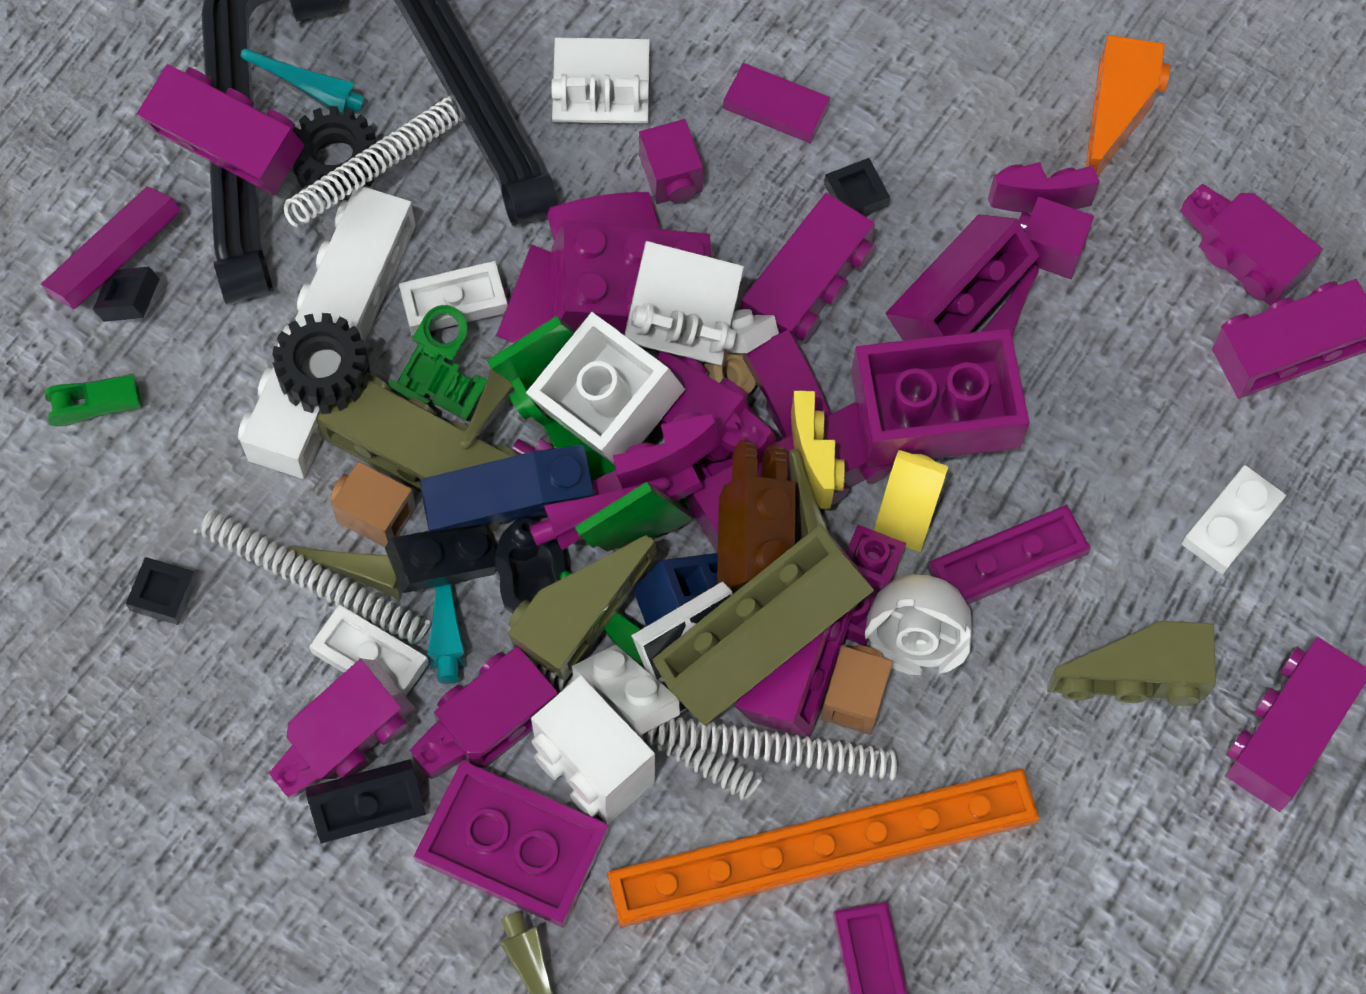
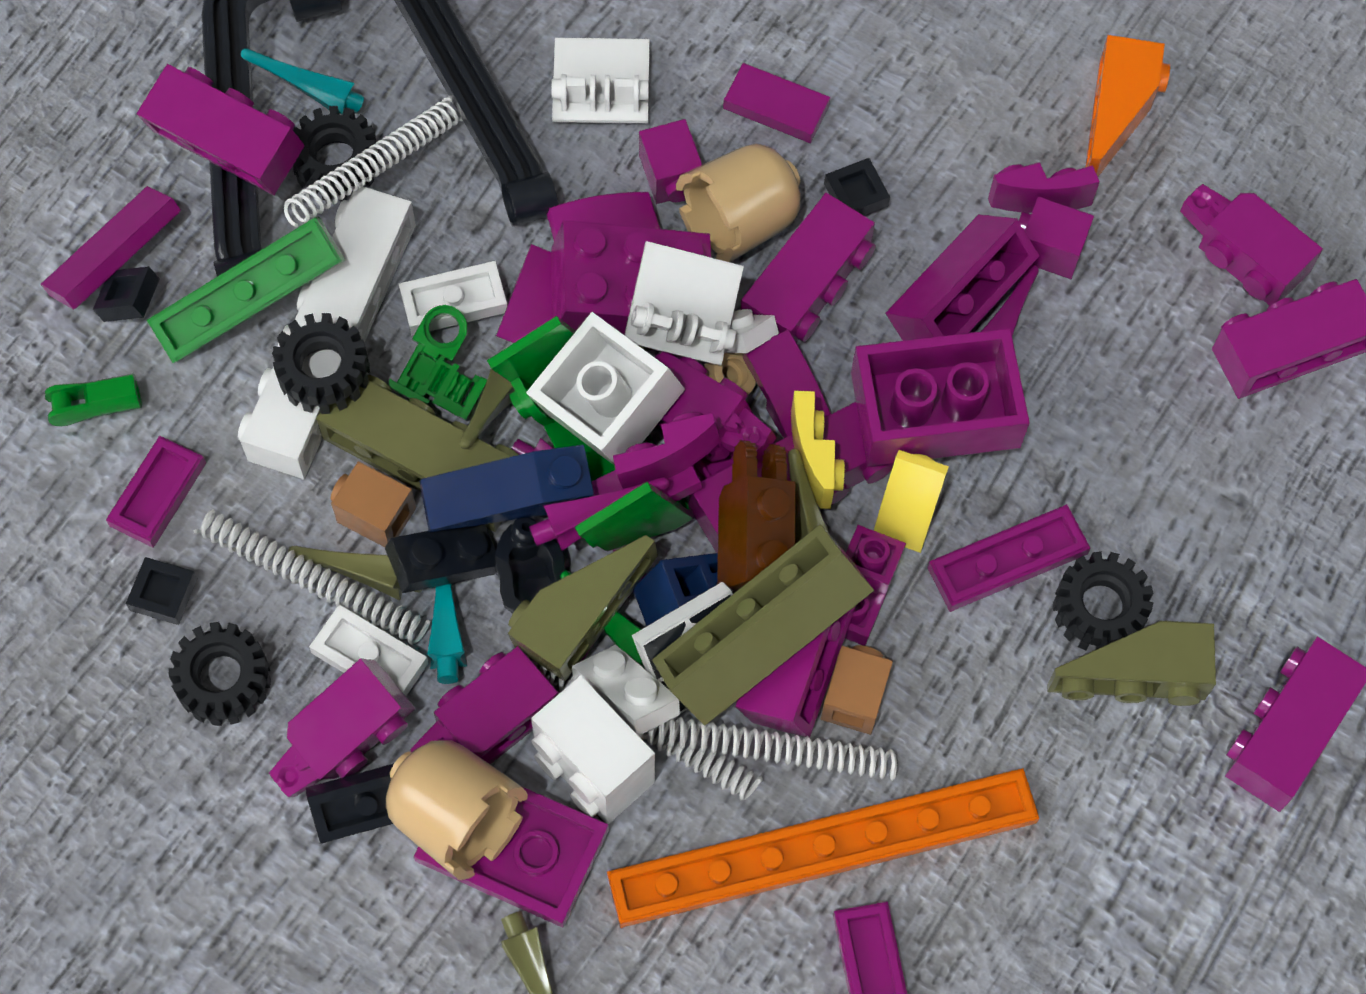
(156, 491): none -> magenta tile
(202, 649): none -> black tyre
(246, 289): none -> green tile
(453, 805): none -> tan cylinder
(740, 199): none -> tan cylinder
(920, 624): white cylinder -> none
(1108, 573): none -> black tyre
(1233, 519): white plate -> none

